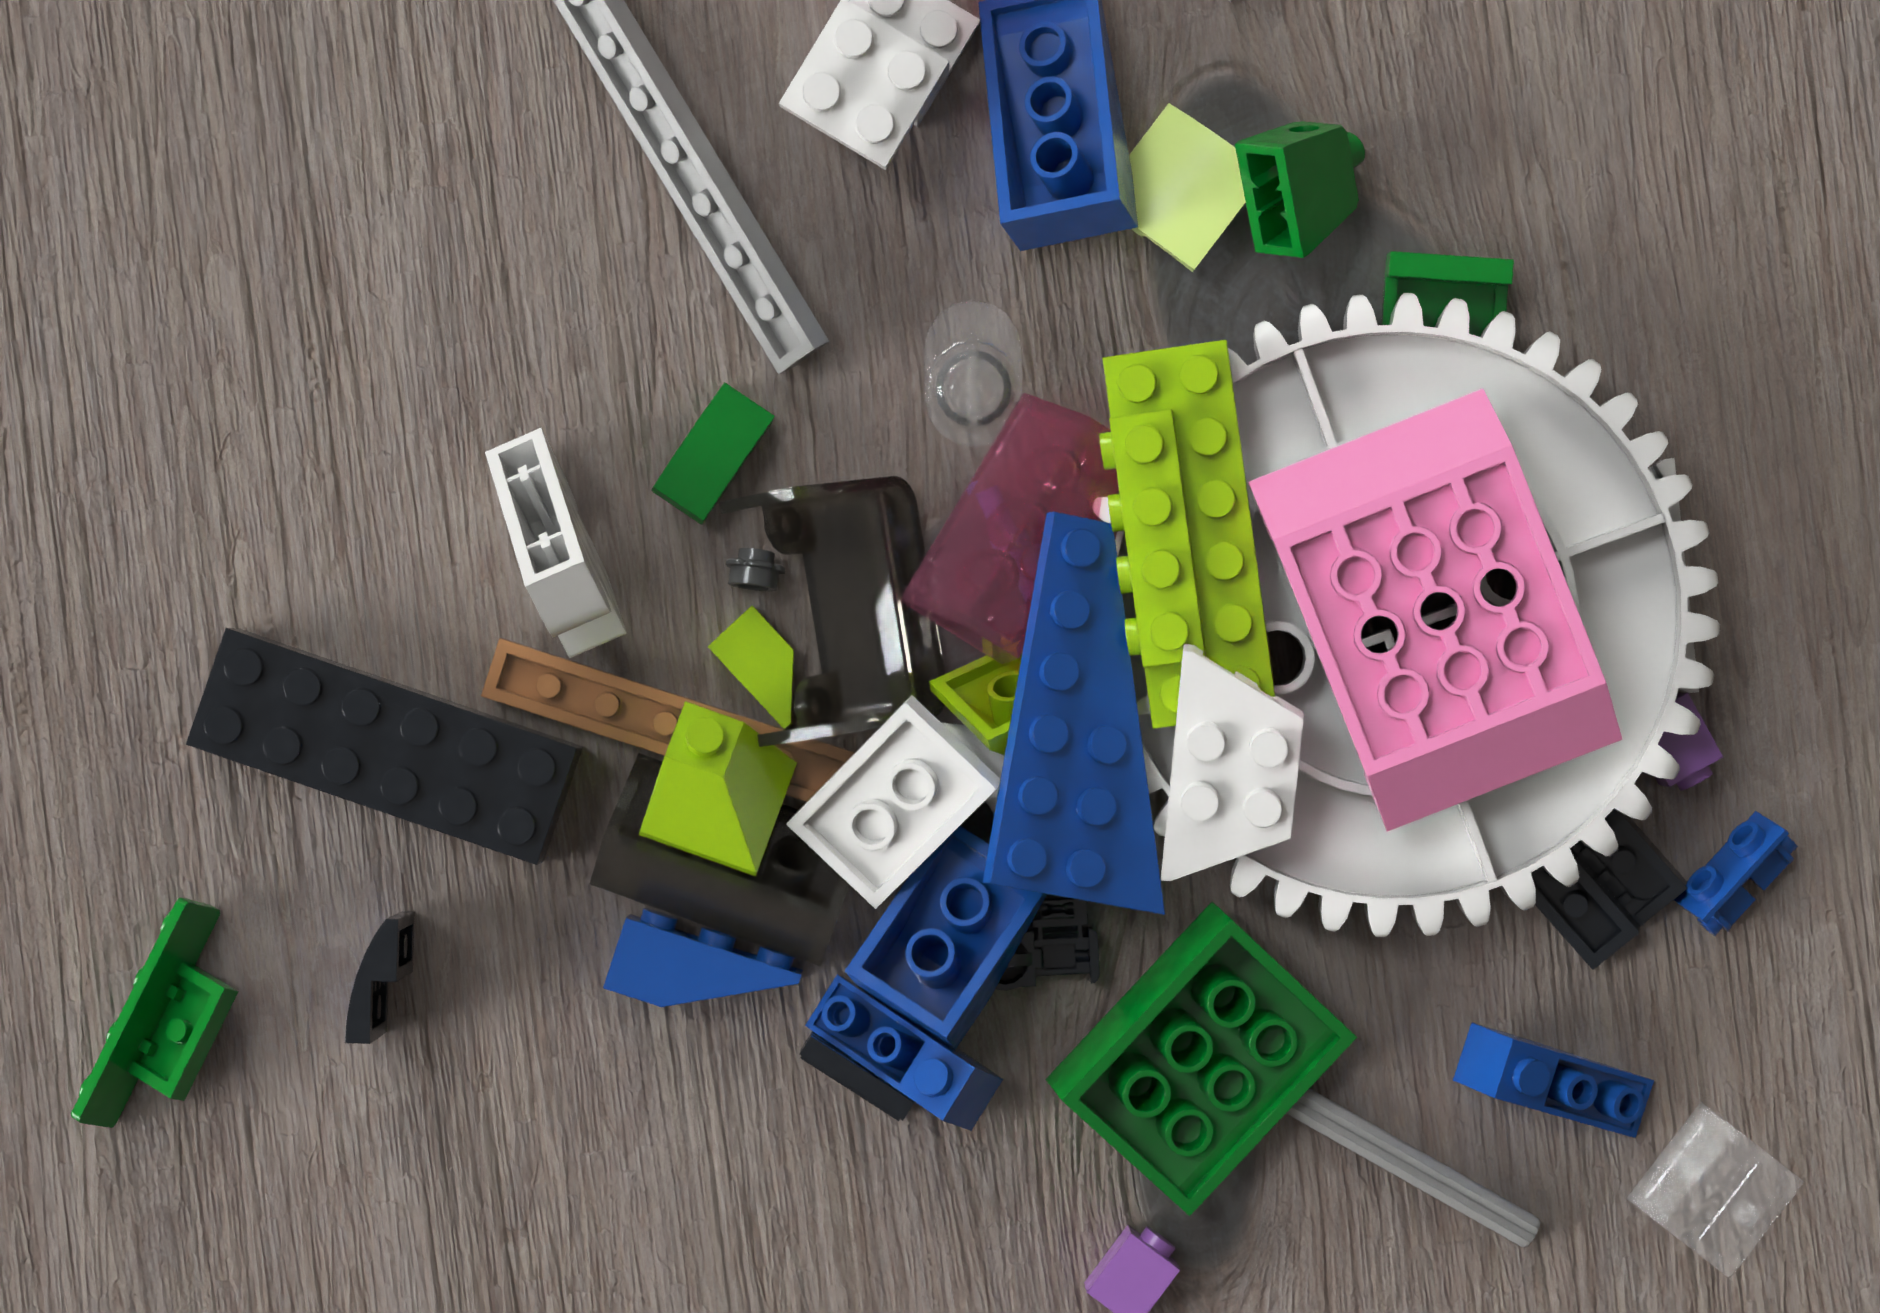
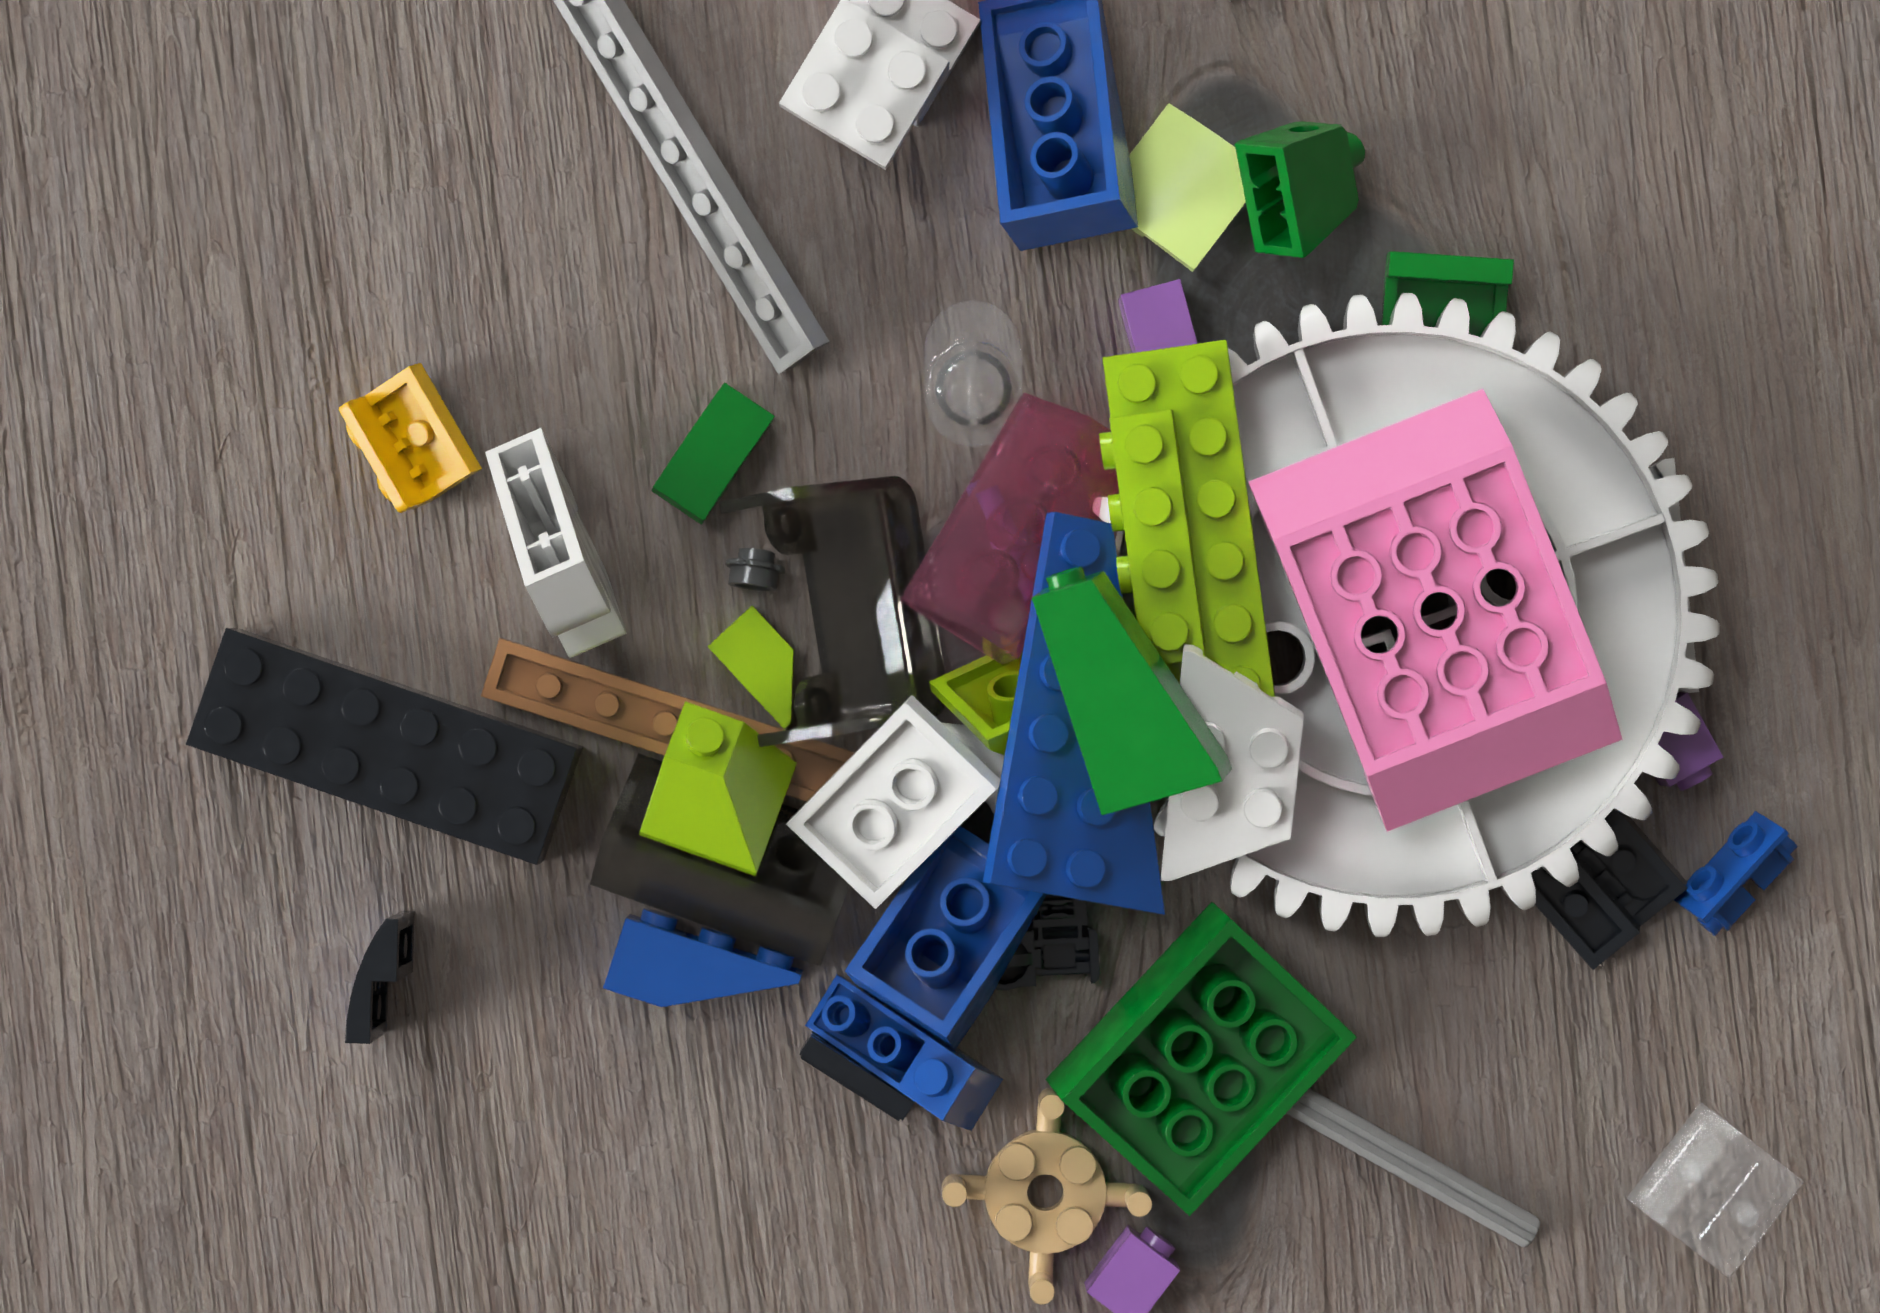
(164, 1022): green bracket -> none
(409, 439): none -> yellow bracket
(1050, 1228): none -> tan plate
(1122, 699): none -> green slope
(1157, 317): none -> medium lavender brick
(1552, 1080): blue slope -> none

